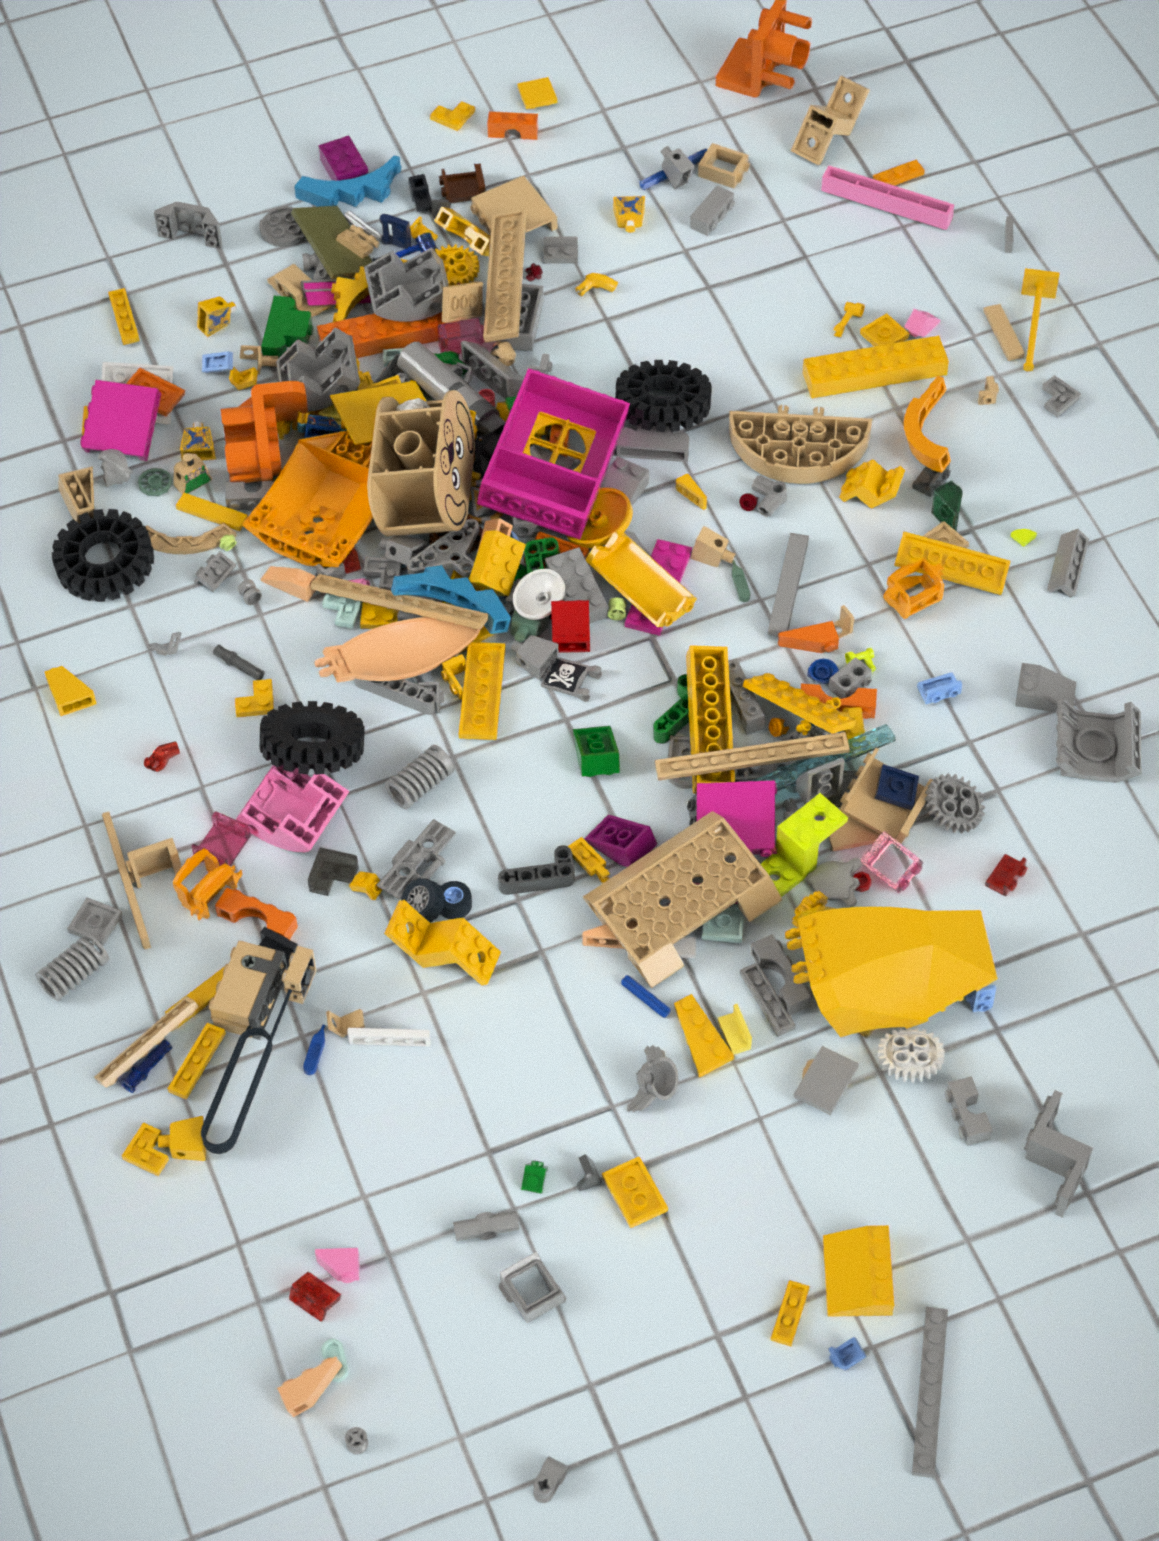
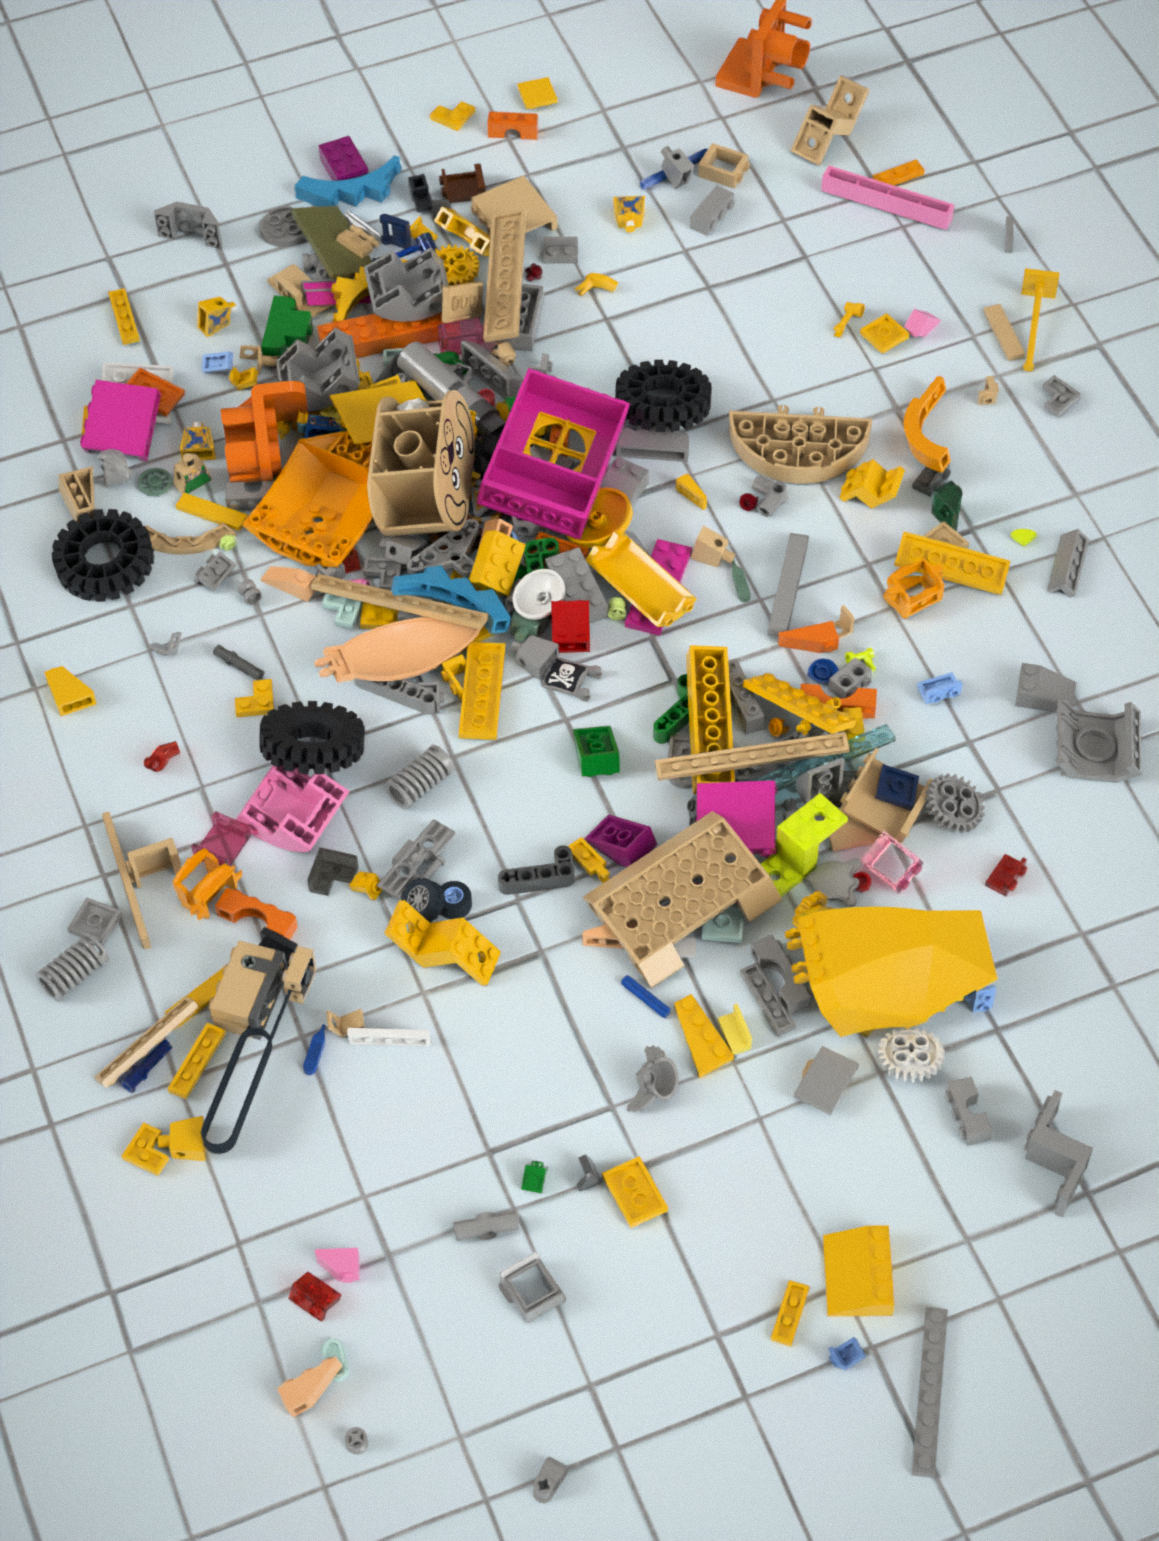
(875, 366): yellow brick -> none

